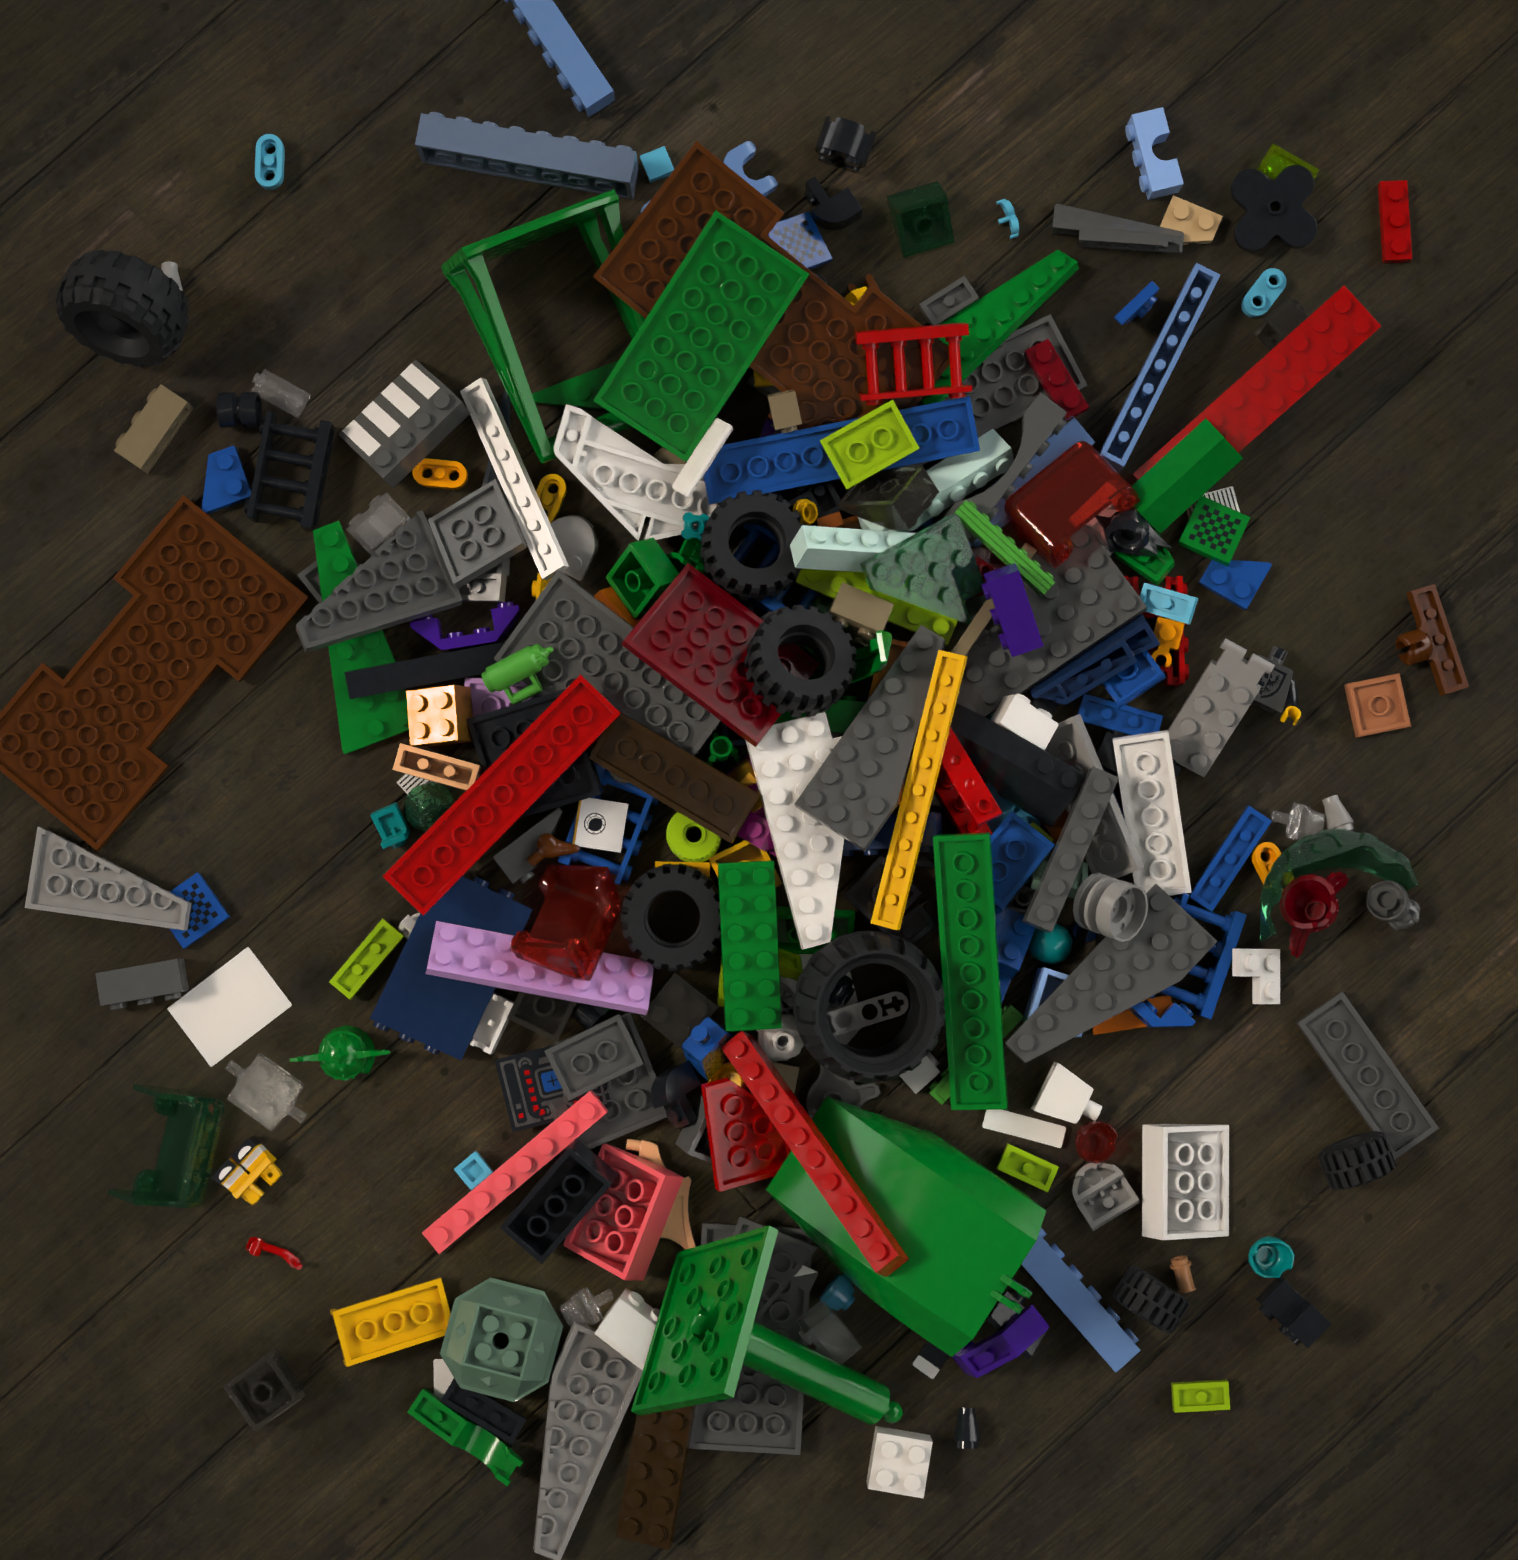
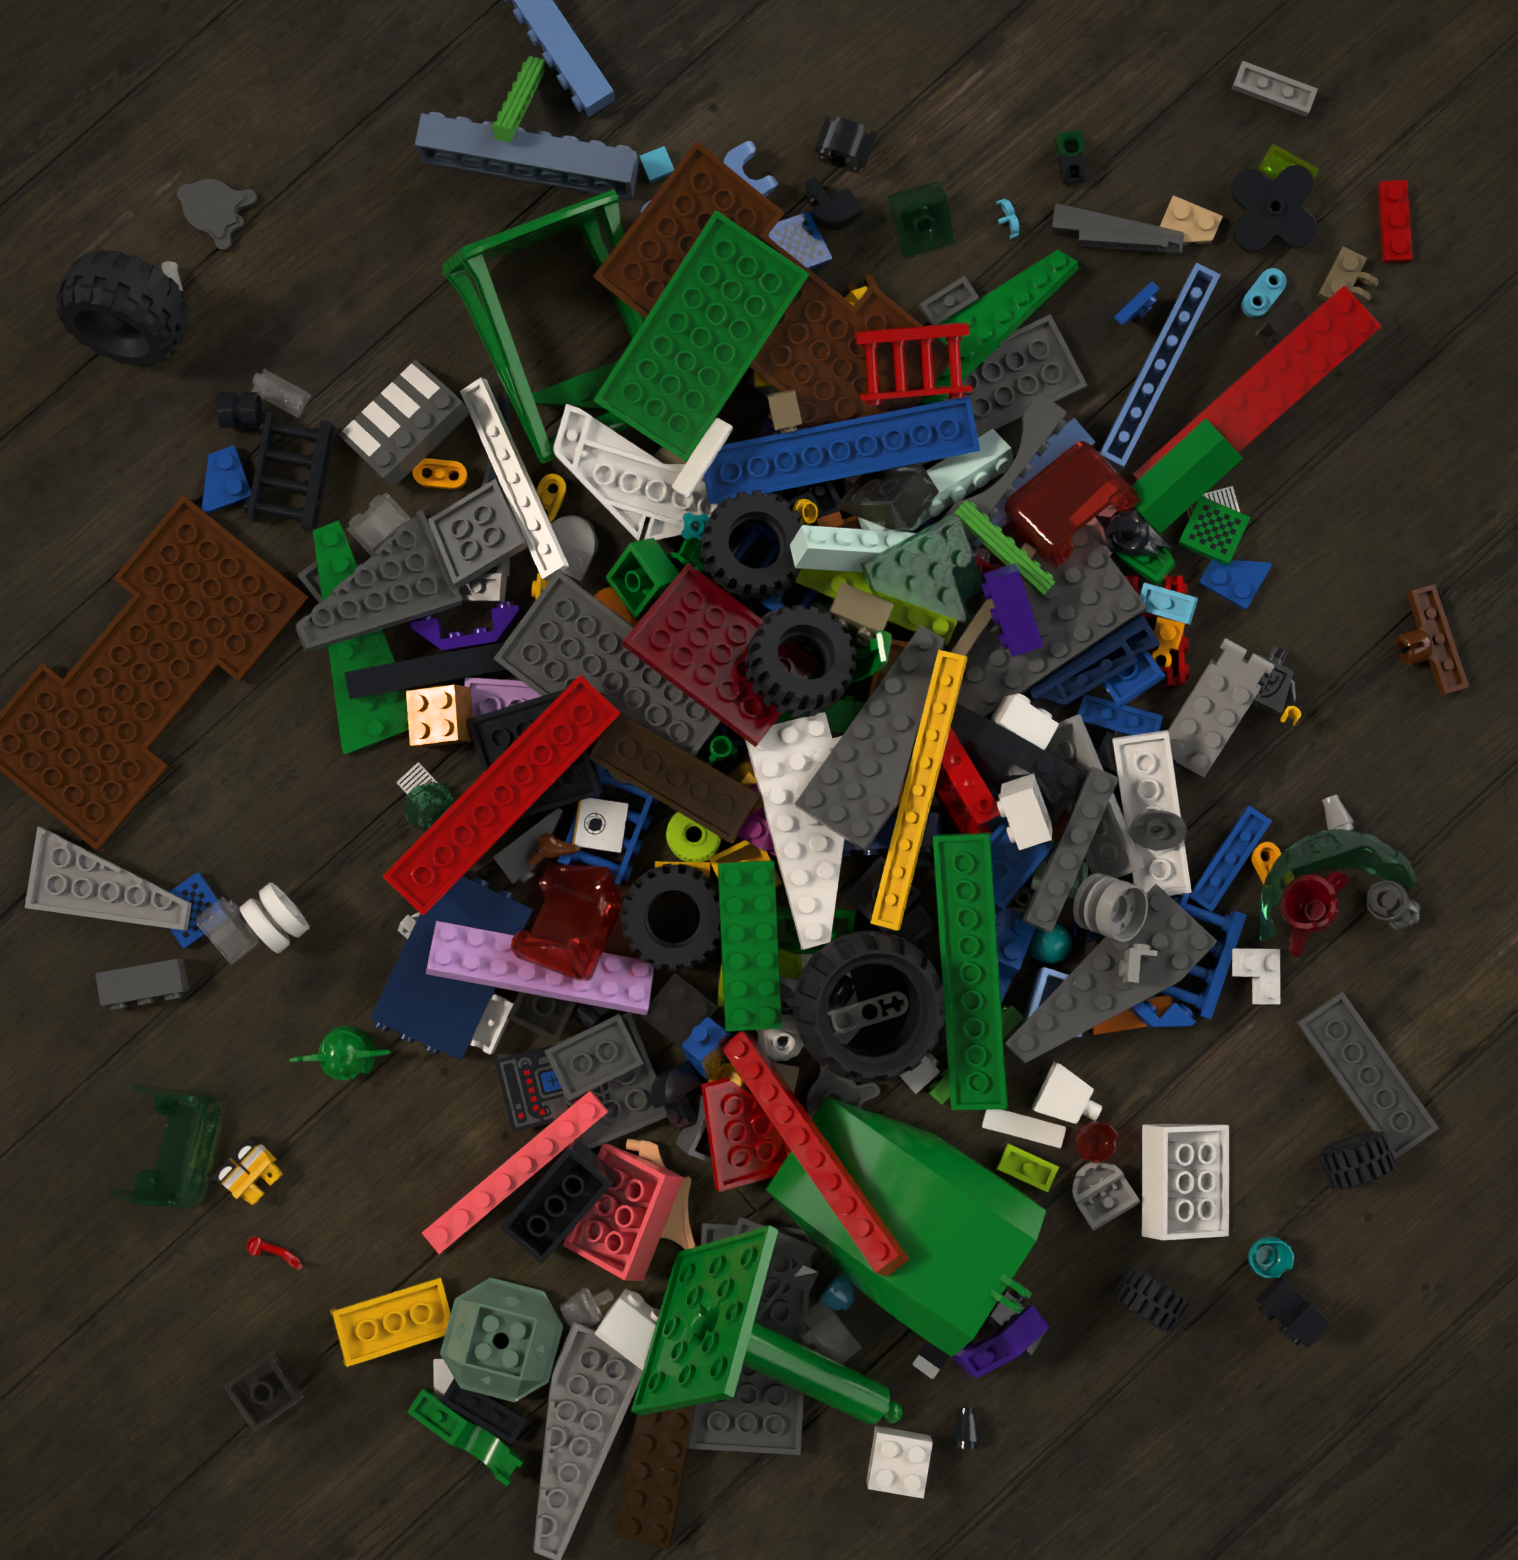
(153, 428): dark tan brick -> none
(214, 208): none -> dark grey tile
(227, 929): none -> clear brick
(229, 1006): white sticker -> none
(266, 1092): clear plate -> none
(269, 163): medium azure plate -> none
(274, 918): none -> white wheel
(366, 959): lime plate -> none
(391, 826): teal bracket -> none
(436, 767): light nougat brick -> none
(473, 1170): medium azure plate -> none
(515, 669): bright green piece -> none
(518, 99): none -> bright green piece
(869, 444): lime plate -> none
(1025, 811): none -> white brick
(1056, 379): dark red plate -> none
(1070, 157): none -> leg
(1080, 1303): medium blue brick -> none
(1130, 966): none -> light grey bracket
(1157, 176): light blue arch -> none
(1158, 830): none -> dark grey dish
(1182, 1273): medium nougat pin -> none
(1200, 1396): lime plate -> none
(1274, 88): none -> light grey plate
(1300, 821): clear piece -> none
(1345, 272): none -> dark tan hinge
(1377, 705): nougat tile -> none

